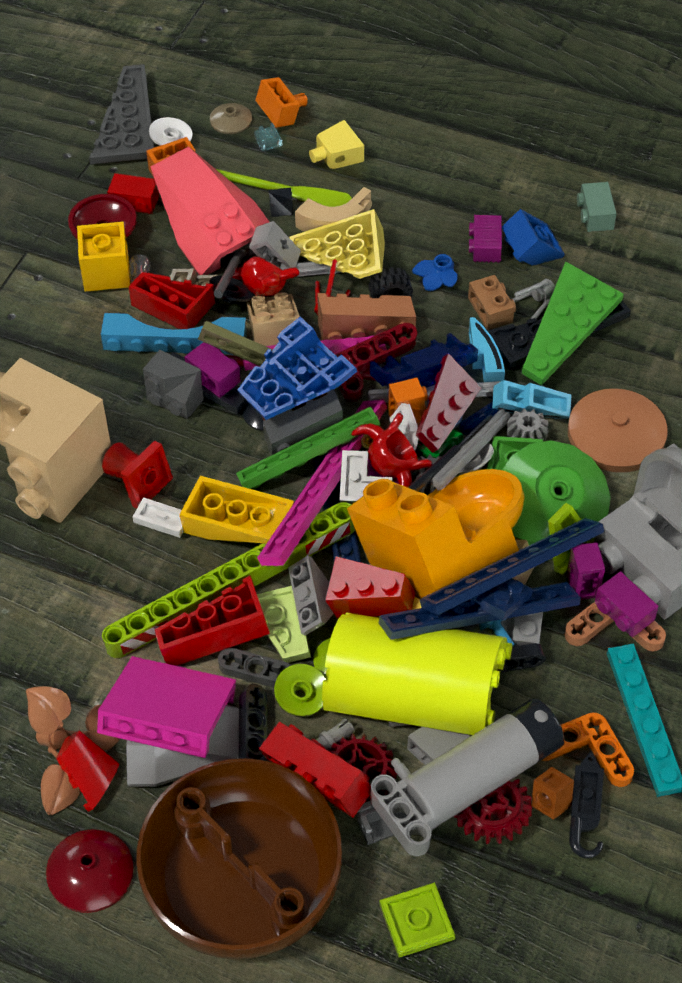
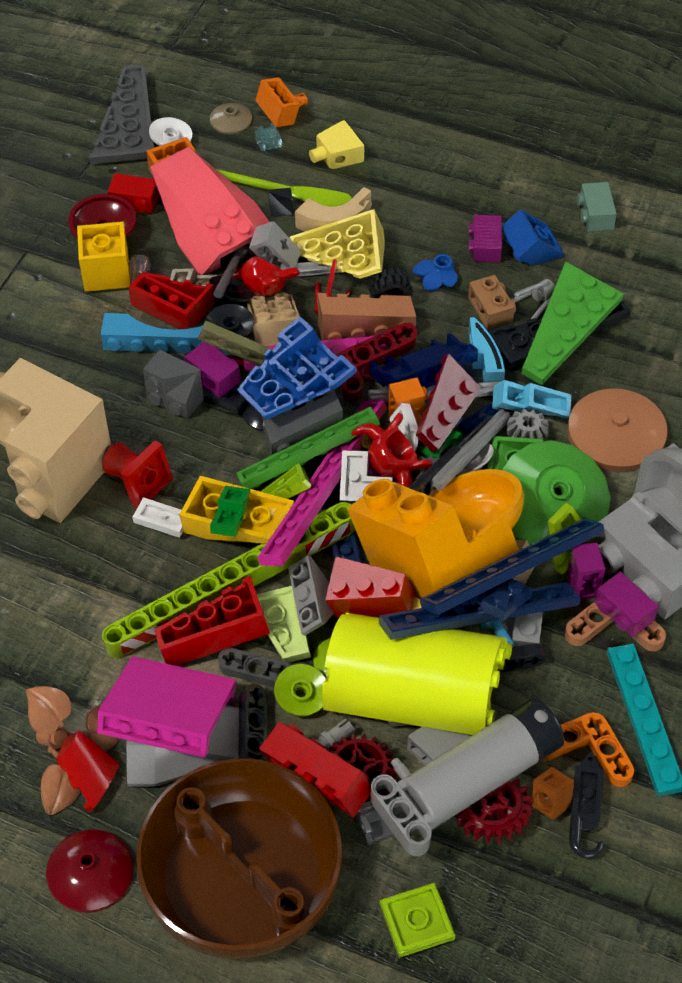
(231, 511): none -> green slope
(233, 318): none -> black dish
(290, 483): none -> lime wing

